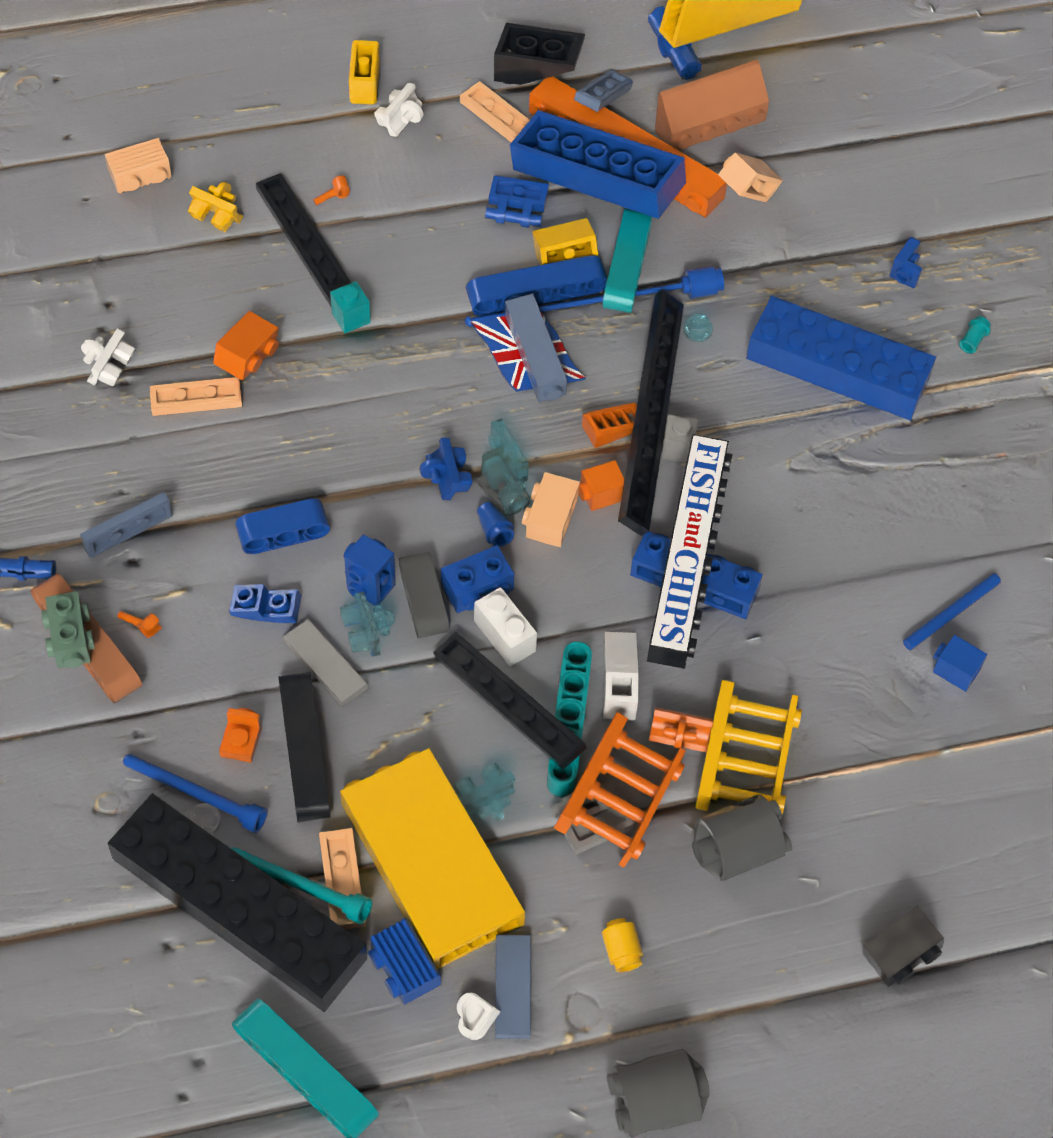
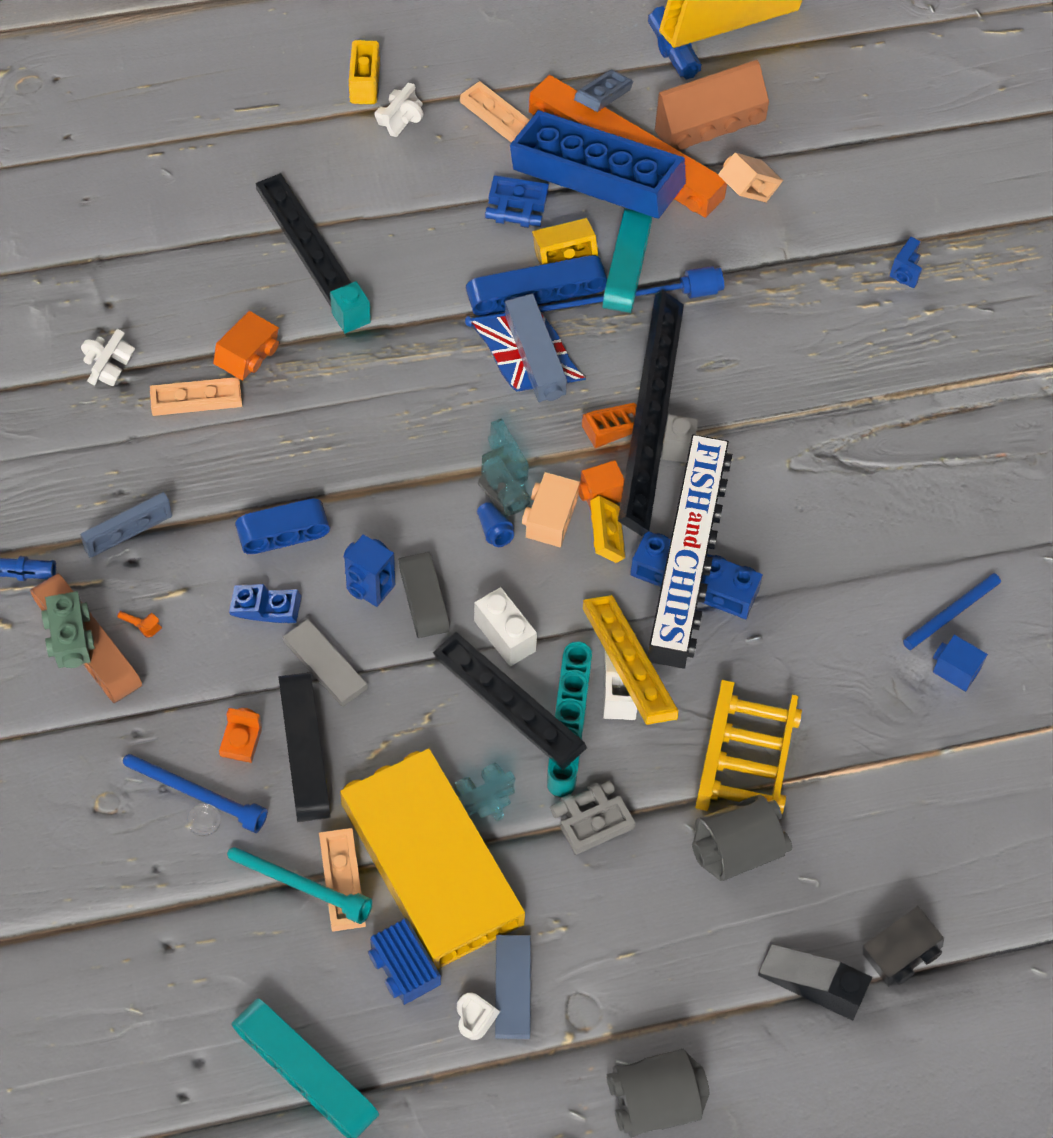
(138, 165): light nougat brick -> none
(224, 211): yellow hips -> none
(238, 902): black brick -> none
(339, 189): orange hand -> none
(367, 637): clear light blue hips -> none
(442, 469): blue hips -> none
(476, 577): blue brick -> none
(535, 53): black slope -> none
(590, 788): orange fence -> none
(607, 529): none -> yellow plate
(622, 945): yellow brick -> none
(630, 660): none -> yellow tile
(681, 729): orange hips -> none
(698, 328): clear light blue plate -> none
(817, 979): none -> black slope
(840, 357): blue brick -> none
(977, 331): teal pin -> none

